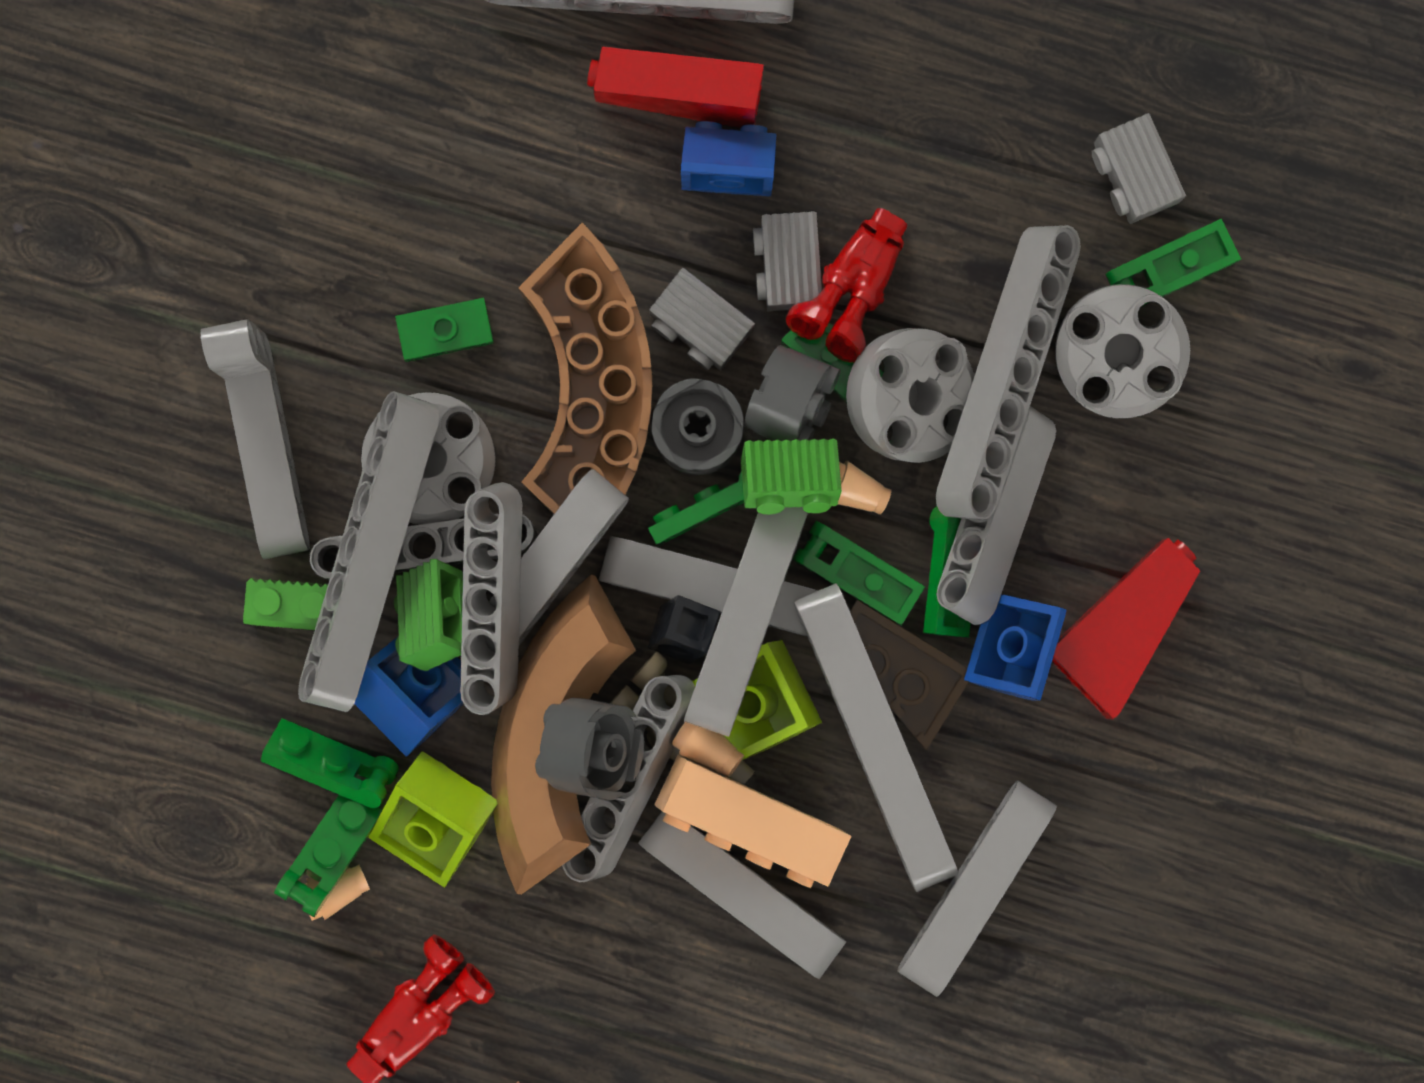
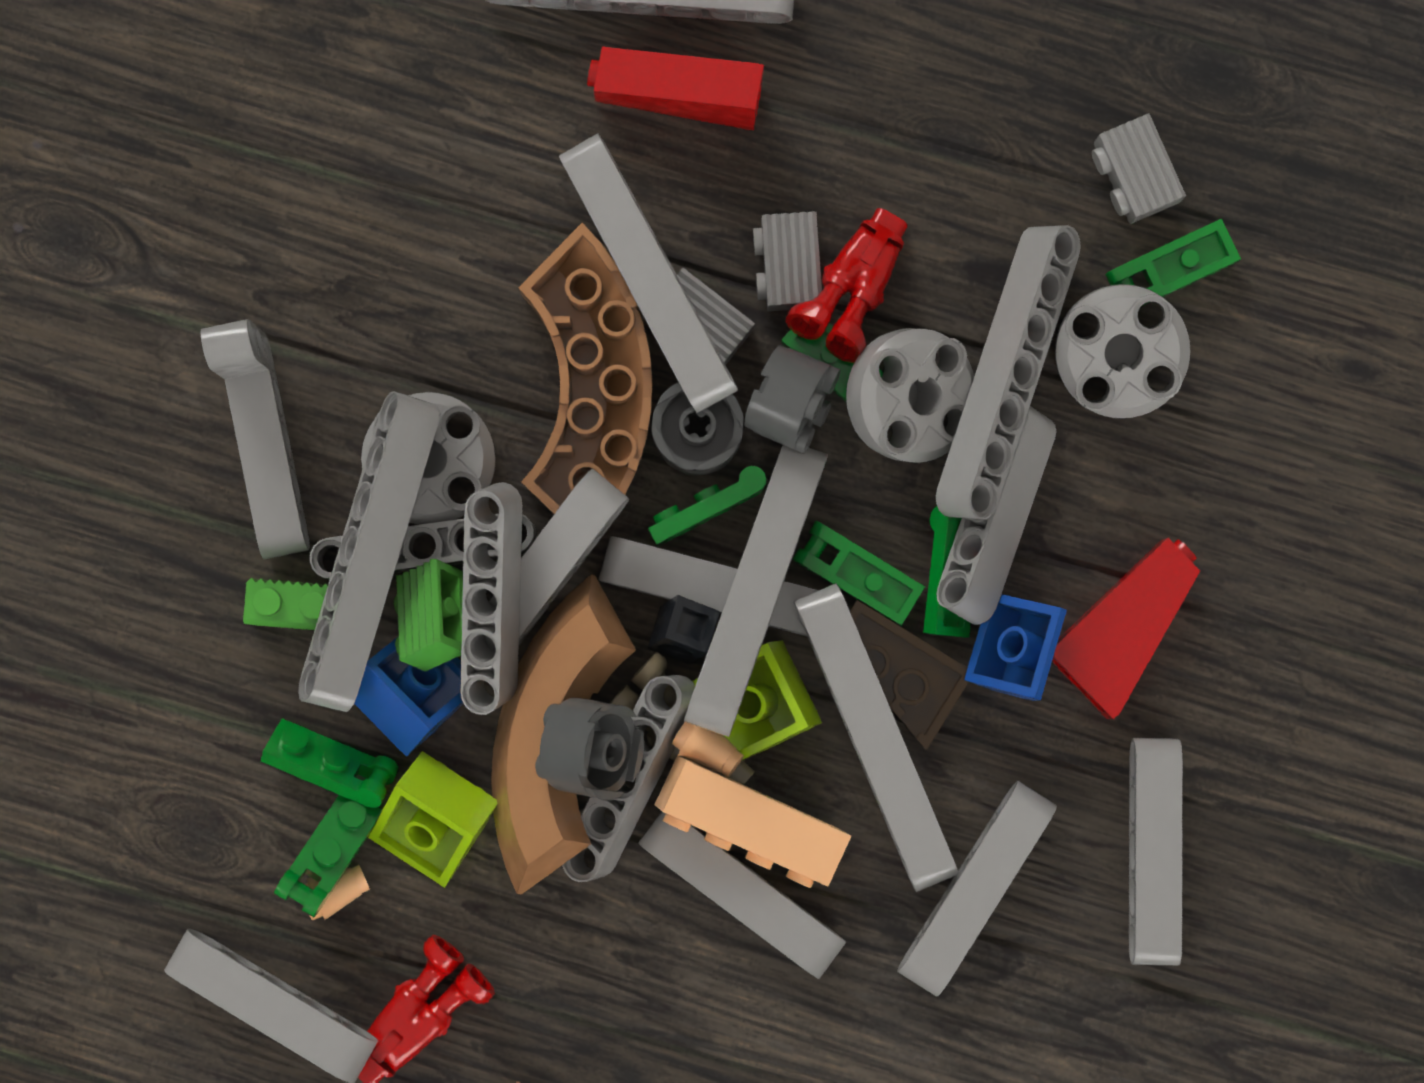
(271, 1006): none -> light grey beam
(444, 329): green plate -> none
(648, 273): none -> light grey beam
(728, 159): blue slope -> none
(791, 475): bright green brick -> none
(862, 490): light nougat cone -> none
(1155, 851): none -> light grey beam

